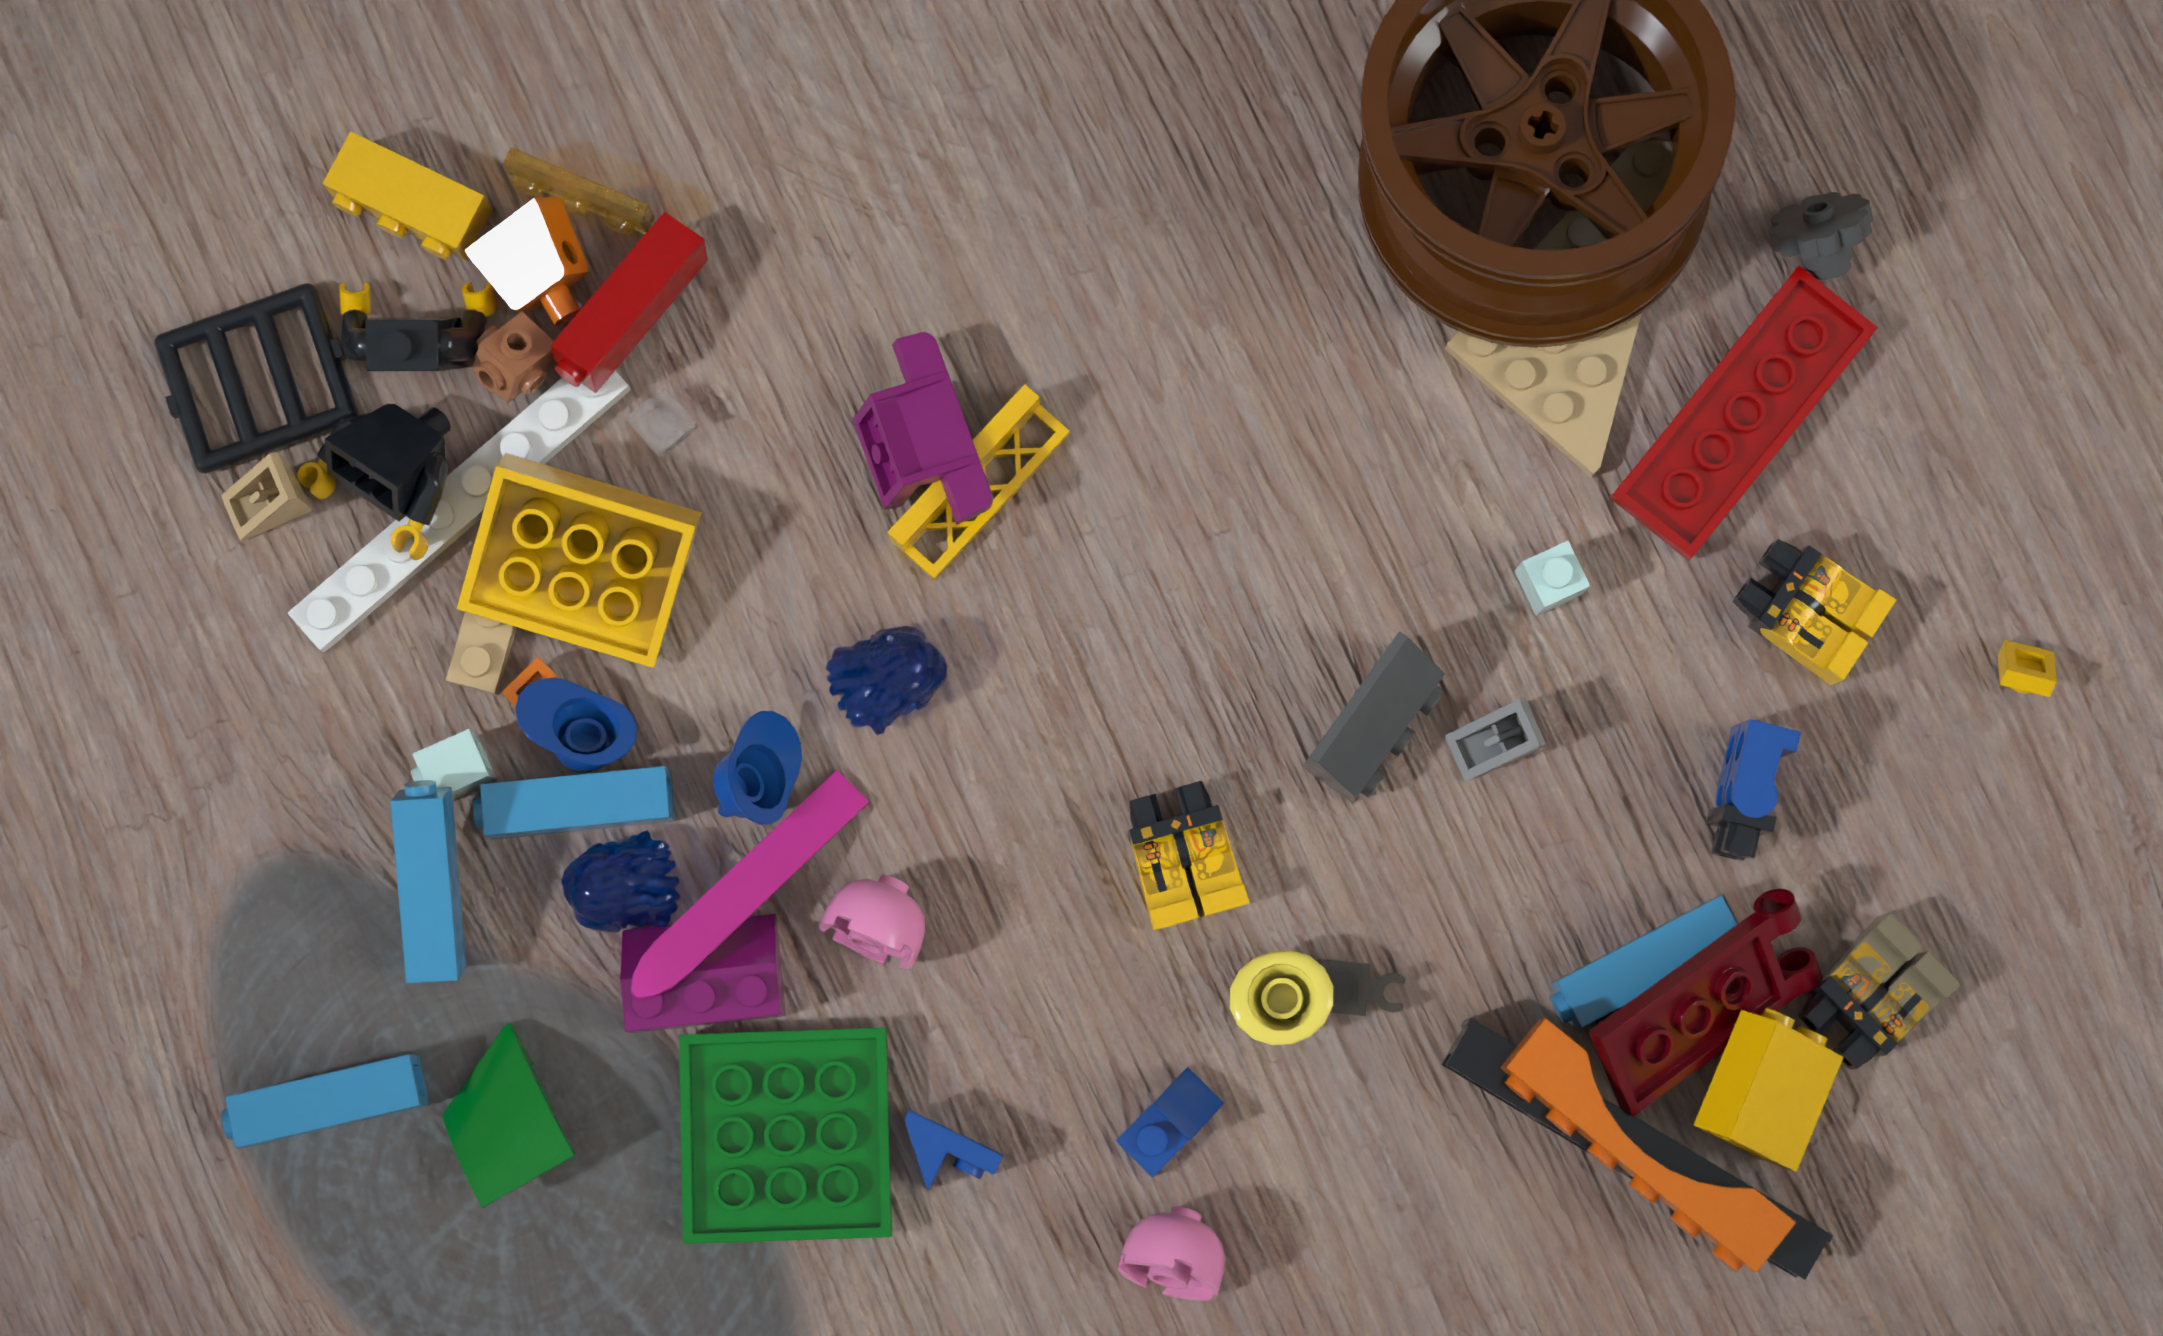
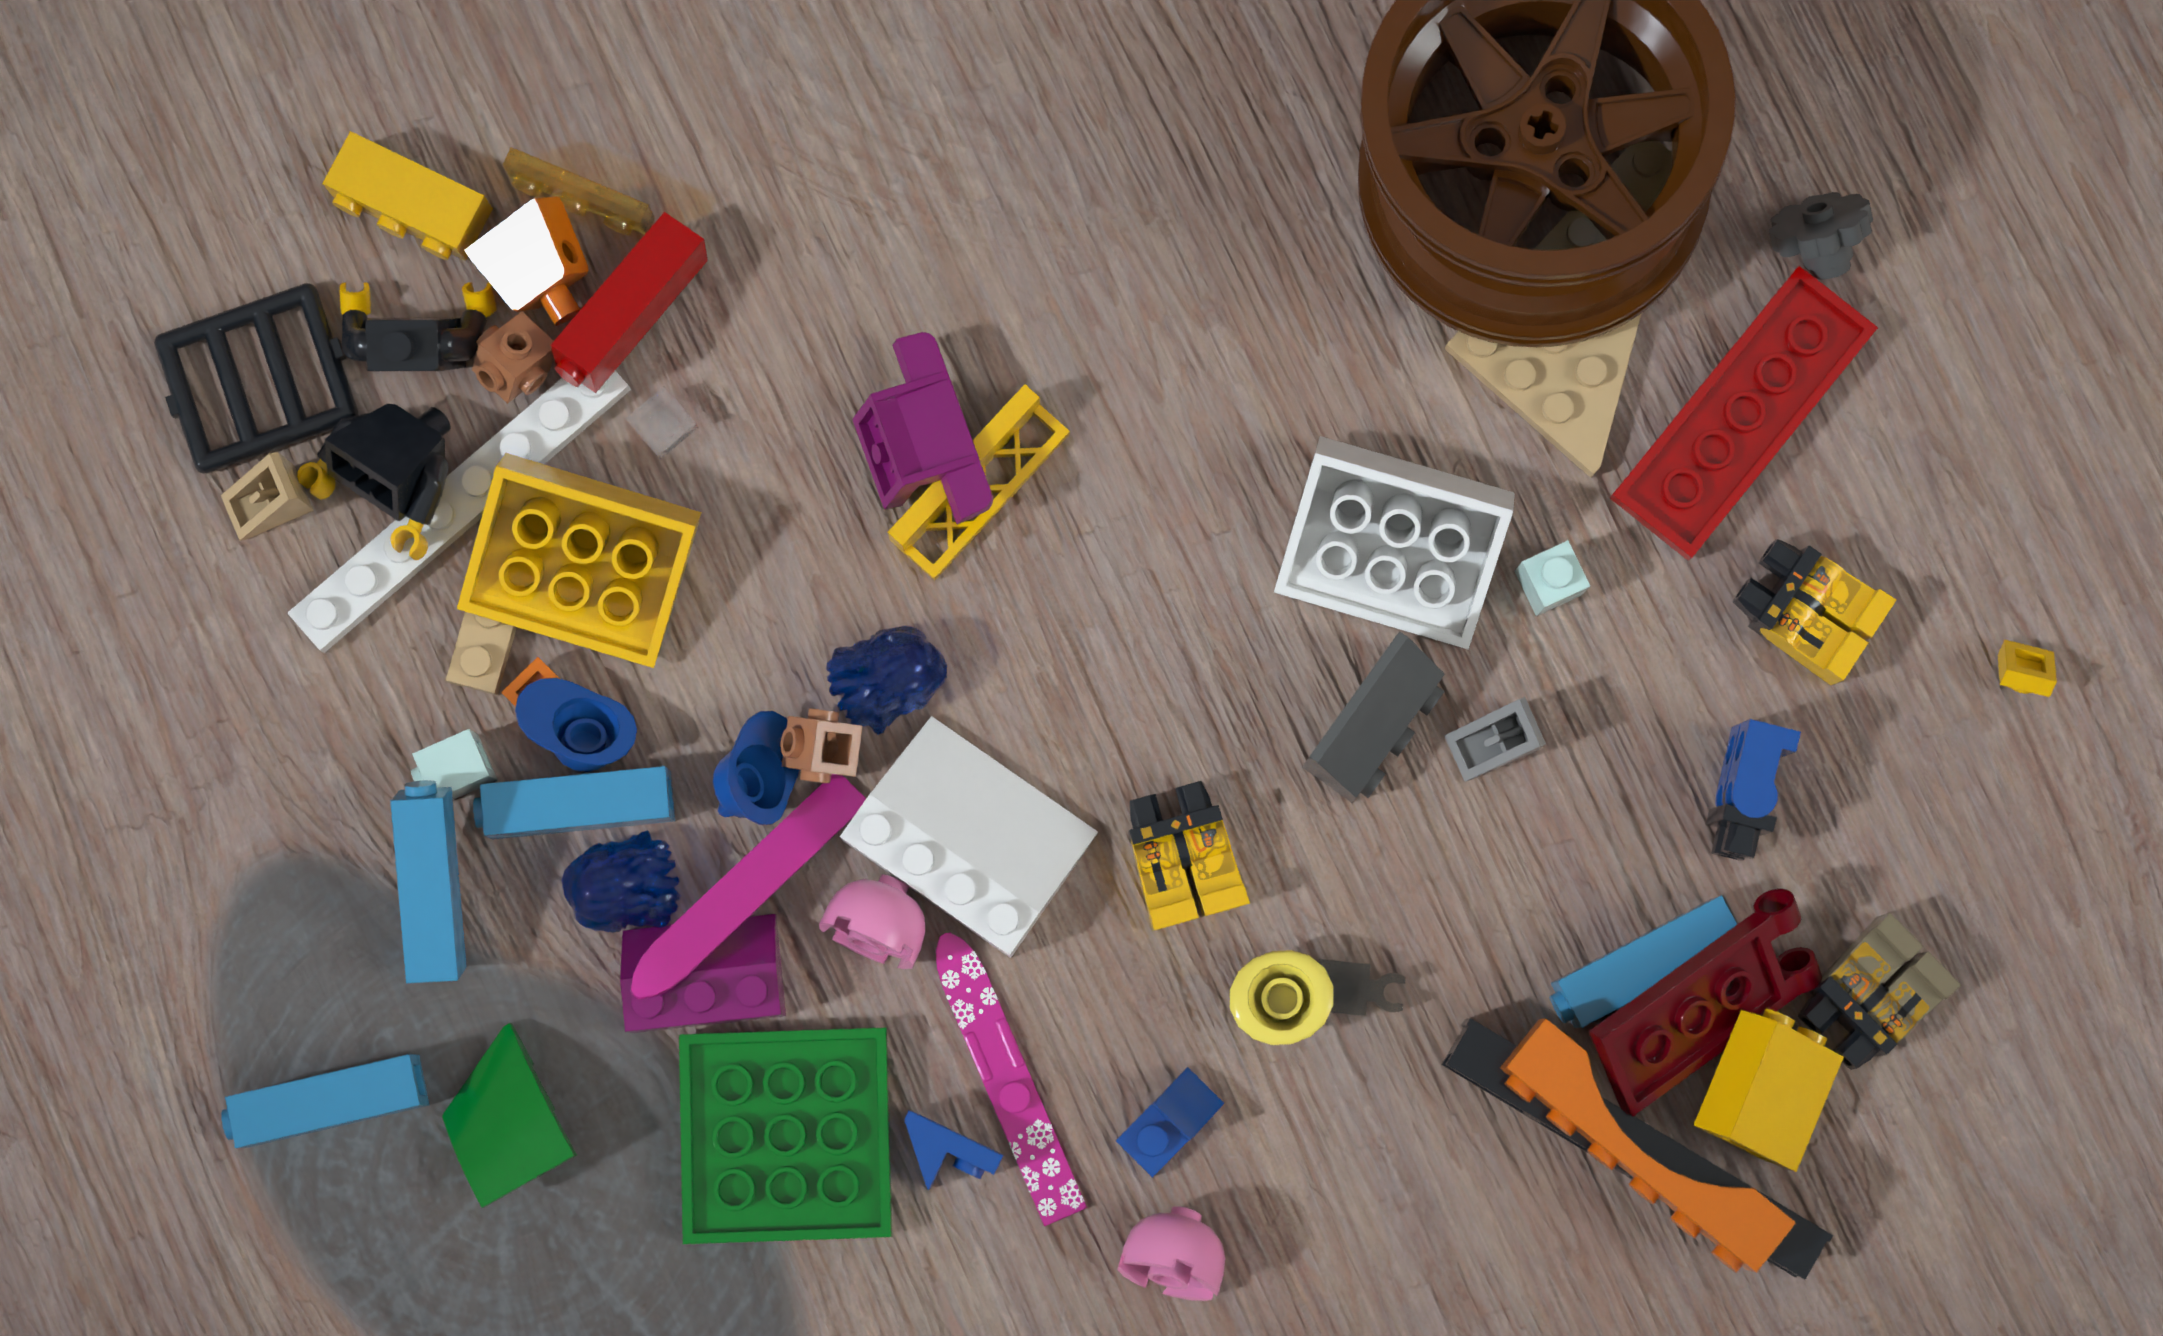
(821, 746): none -> nougat brick
(969, 836): none -> white slope
(1007, 1080): none -> dark pink piece
(1395, 542): none -> white slope

